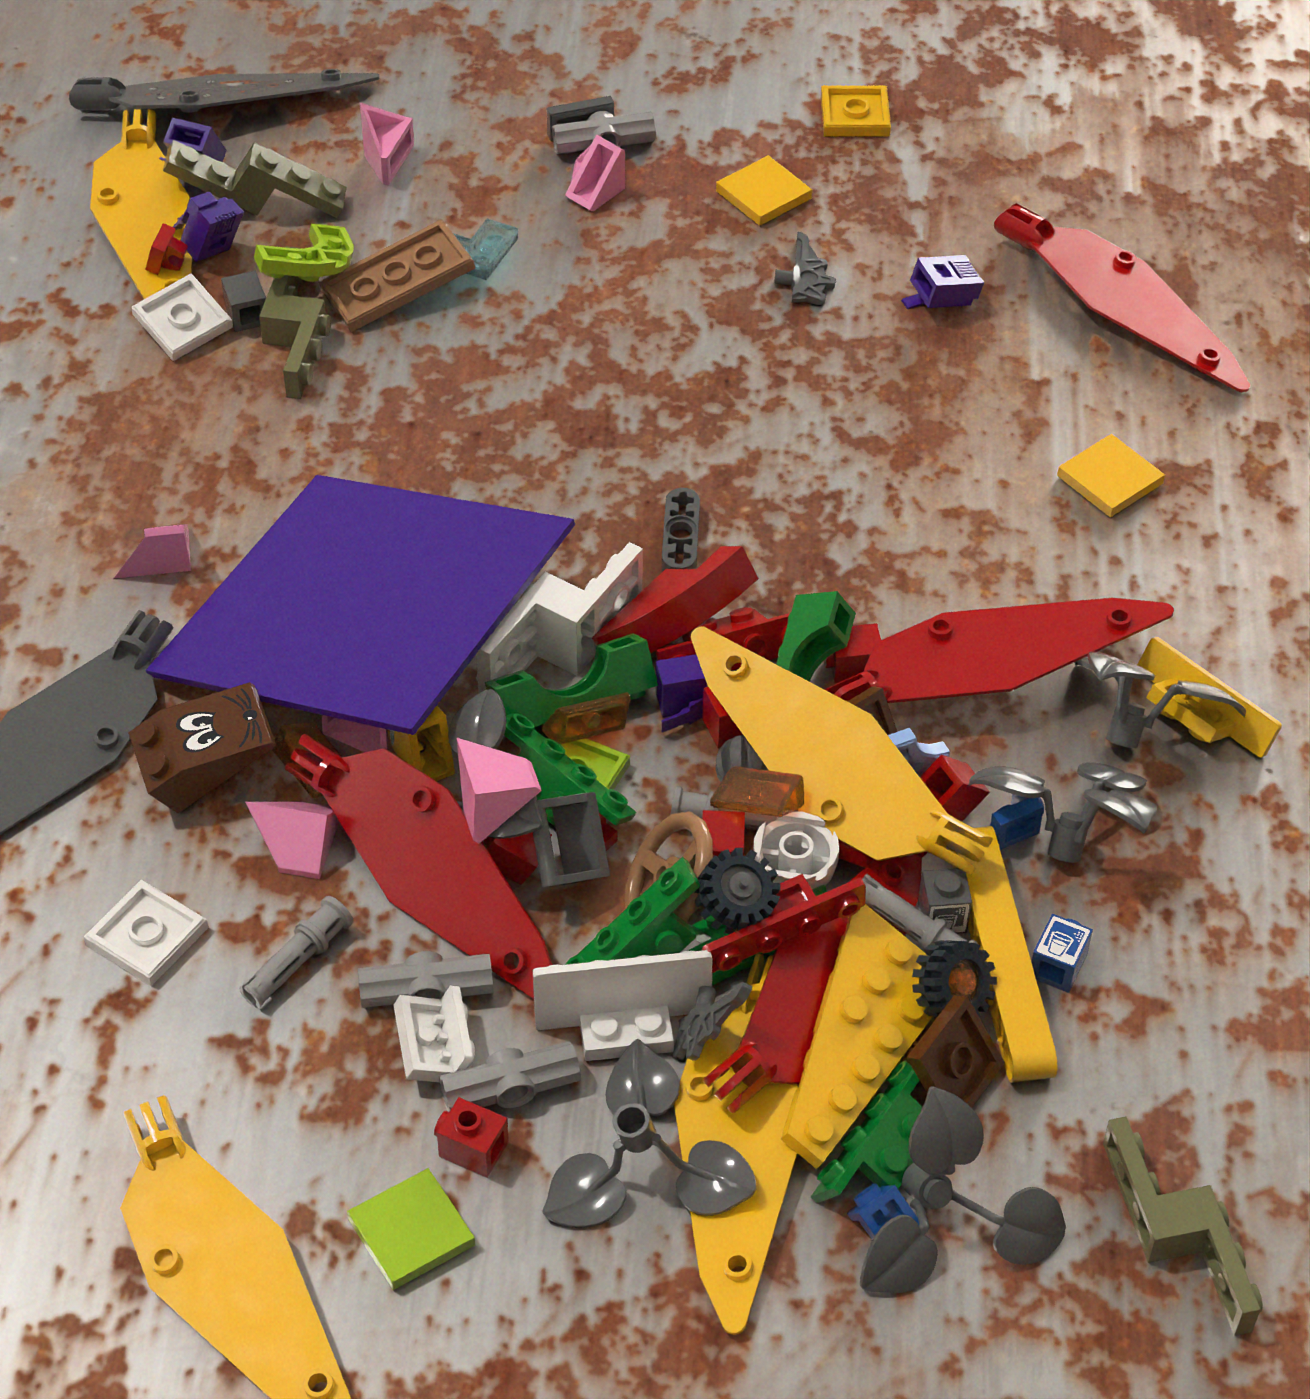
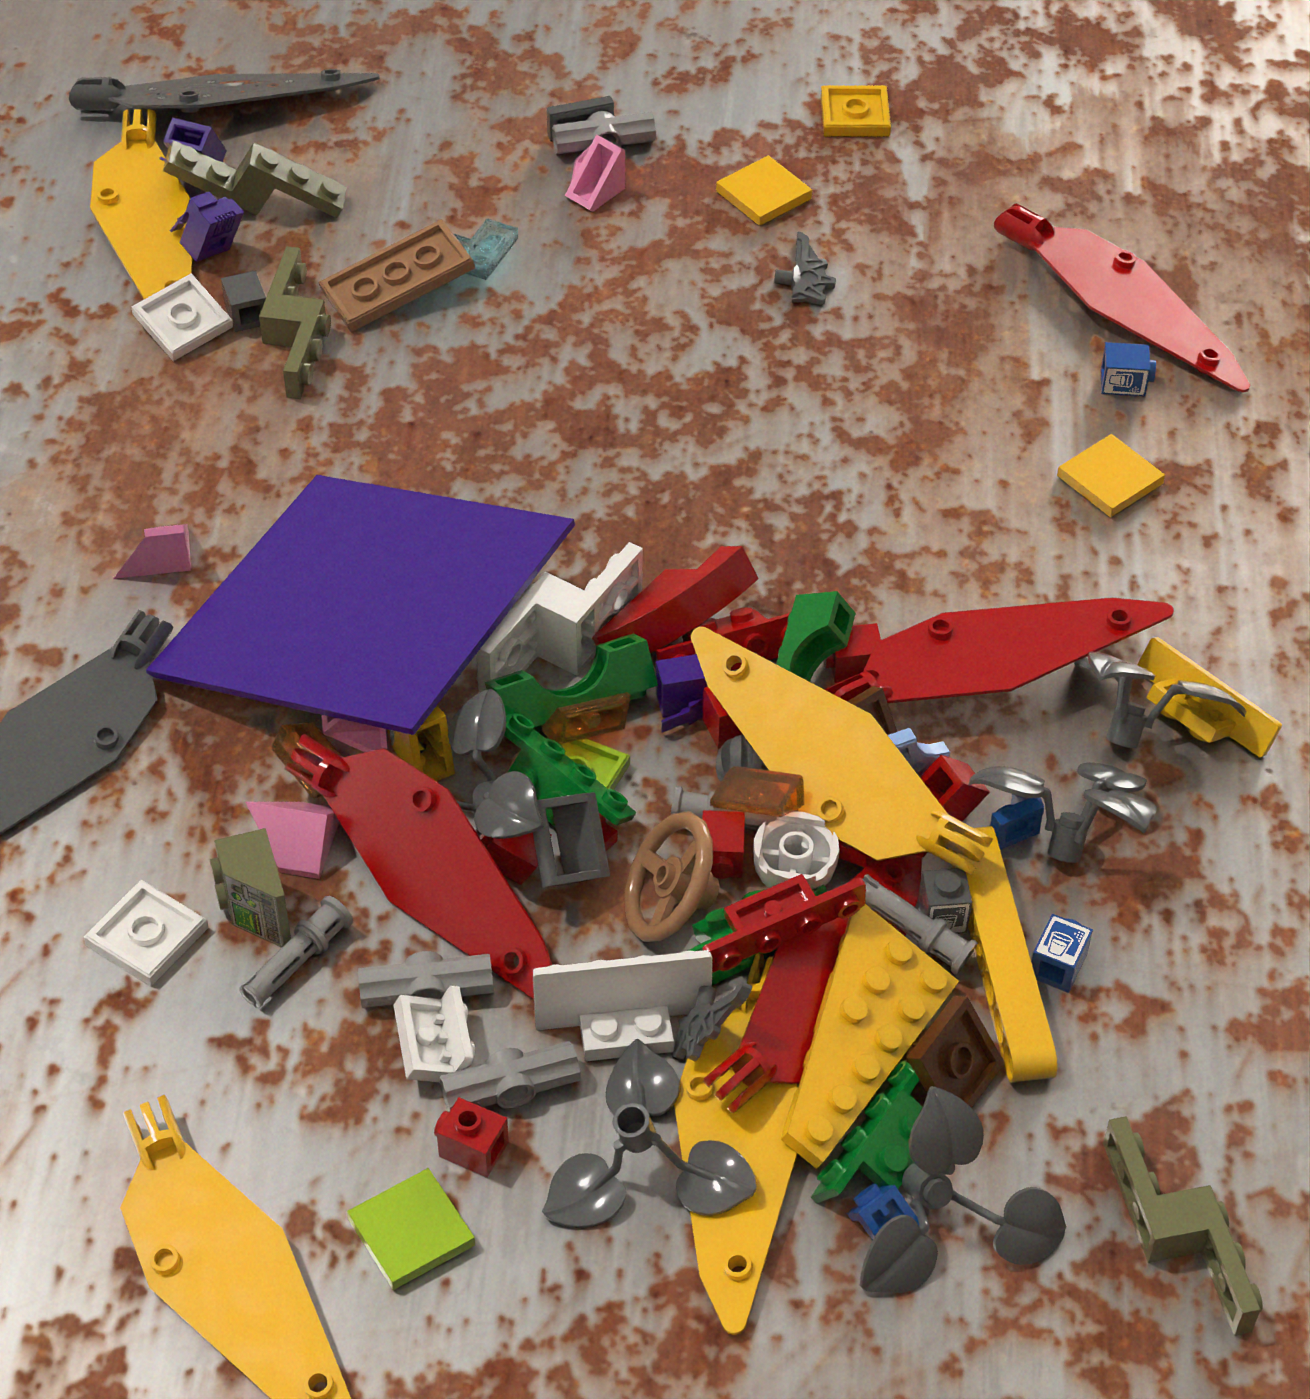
(166, 251): red tile -> none
(200, 744): reddish brown slope -> none
(251, 886): none -> olive slope
(328, 257): lime plate -> none
(385, 140): bright pink slope -> none
(493, 786): bright pink slope -> none
(648, 921): green bracket -> none
(687, 522): dark grey beam -> none
(737, 890): black wheel -> none
(944, 282): dark purple piece -> none
(953, 970): black wheel -> none
(1126, 369): none -> blue brick

